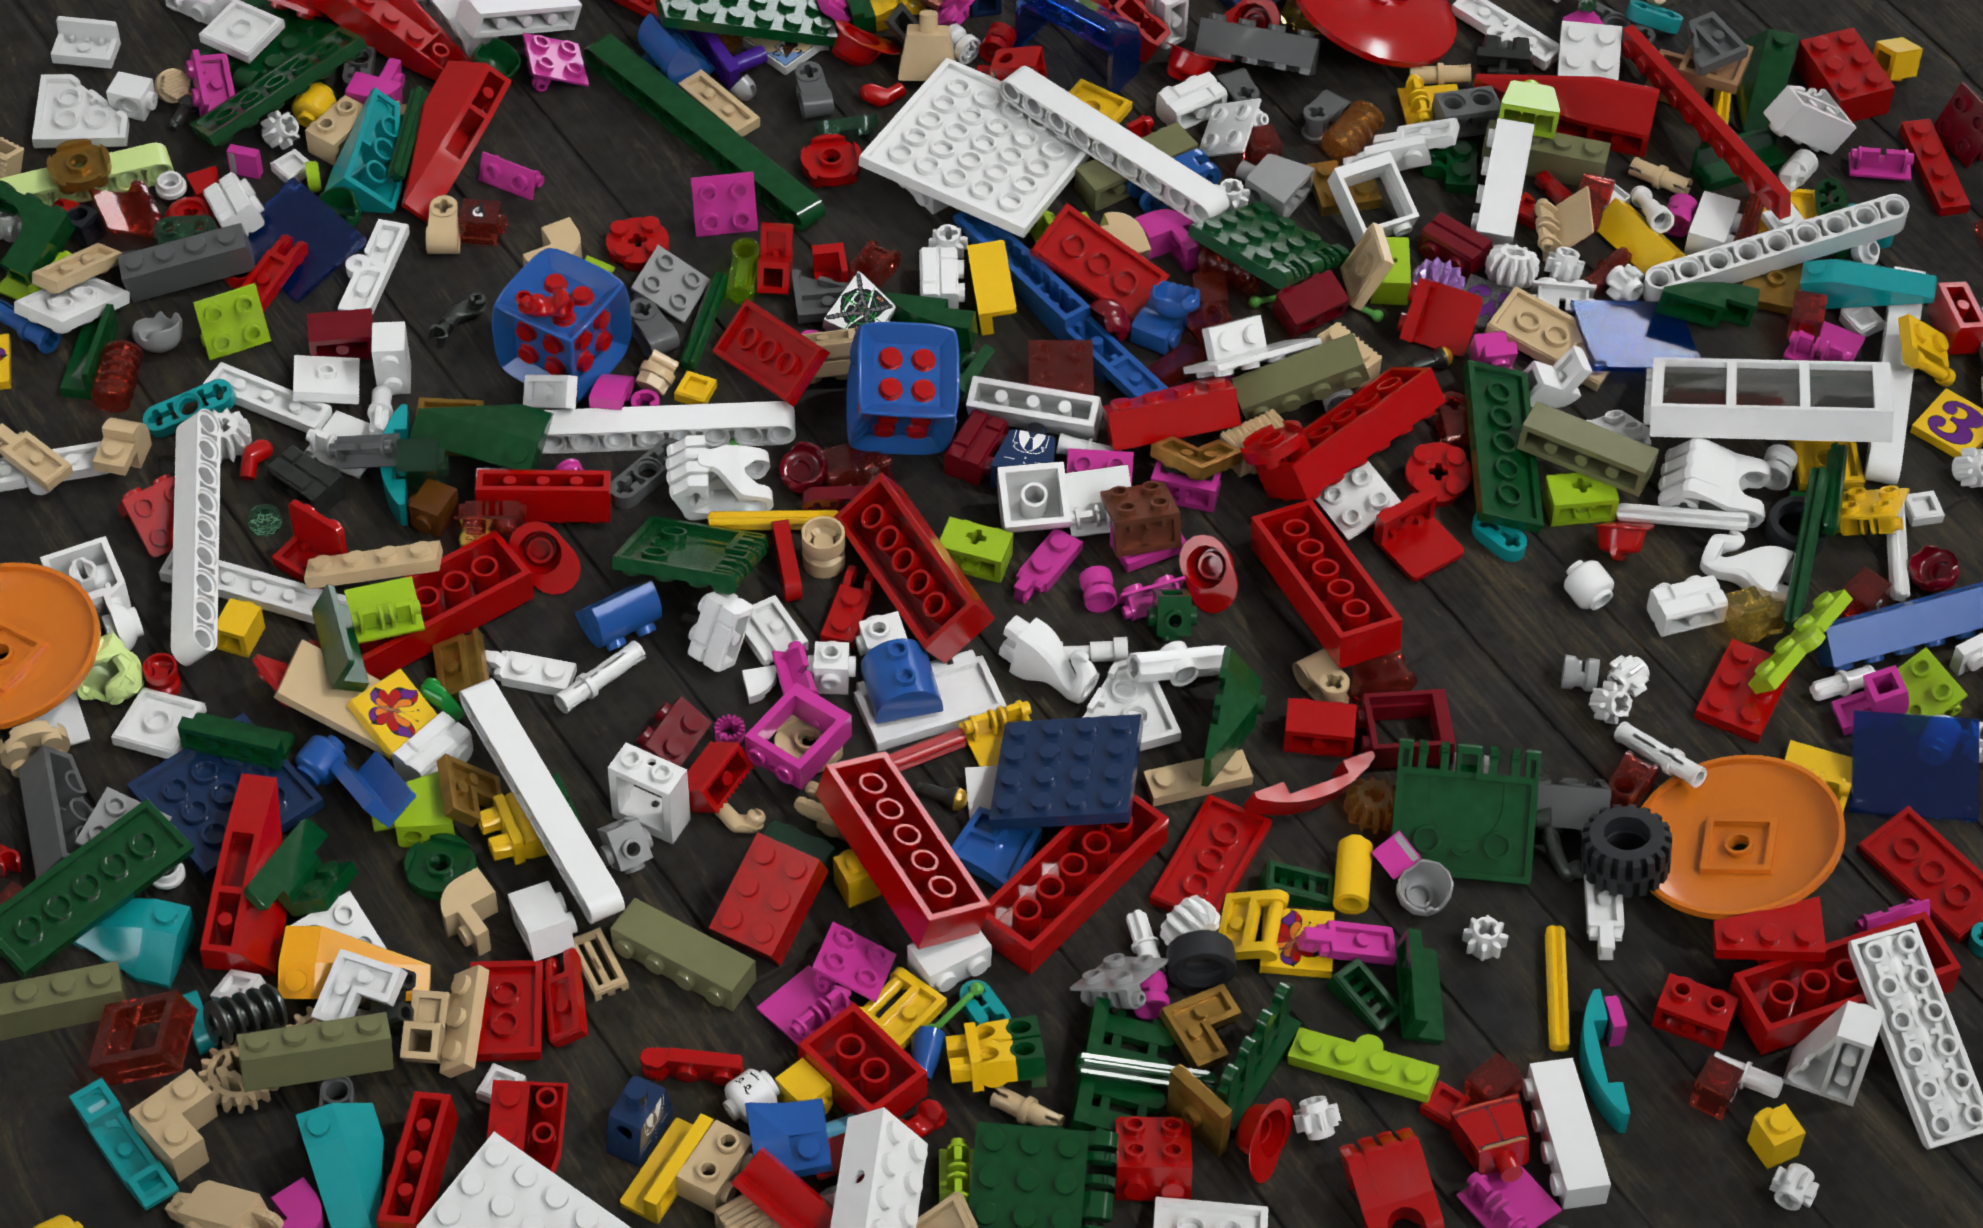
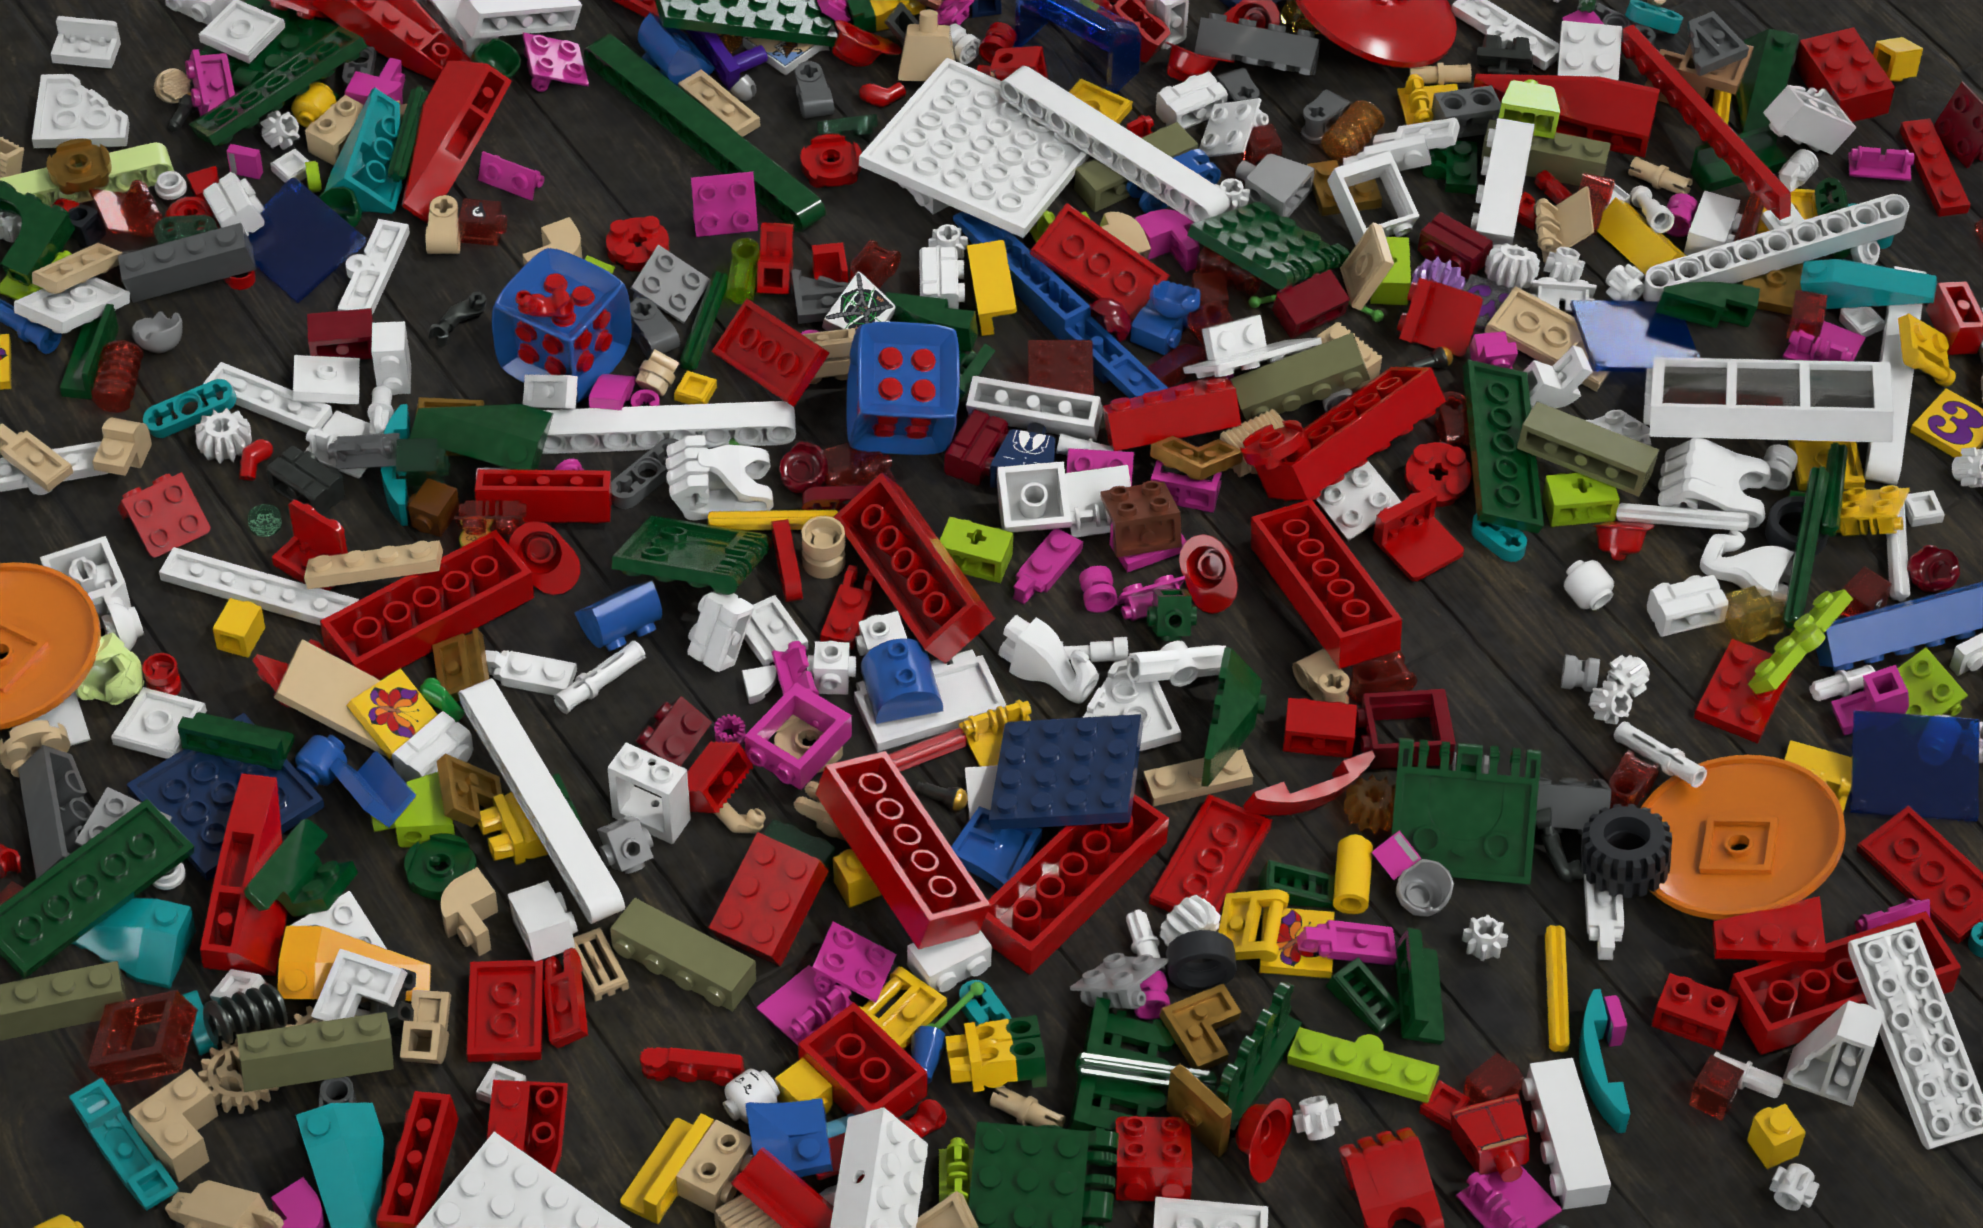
(132, 95): white brick -> none
(196, 538): white beam -> none
(231, 321): lime hinge -> none
(276, 268): red hinge -> none
(339, 643): dark green panel -> none
(384, 609): lime hinge -> none
(464, 1021): tan plate -> none
(640, 1110): dark blue torso -> none
(1604, 266): clear red axle -> none

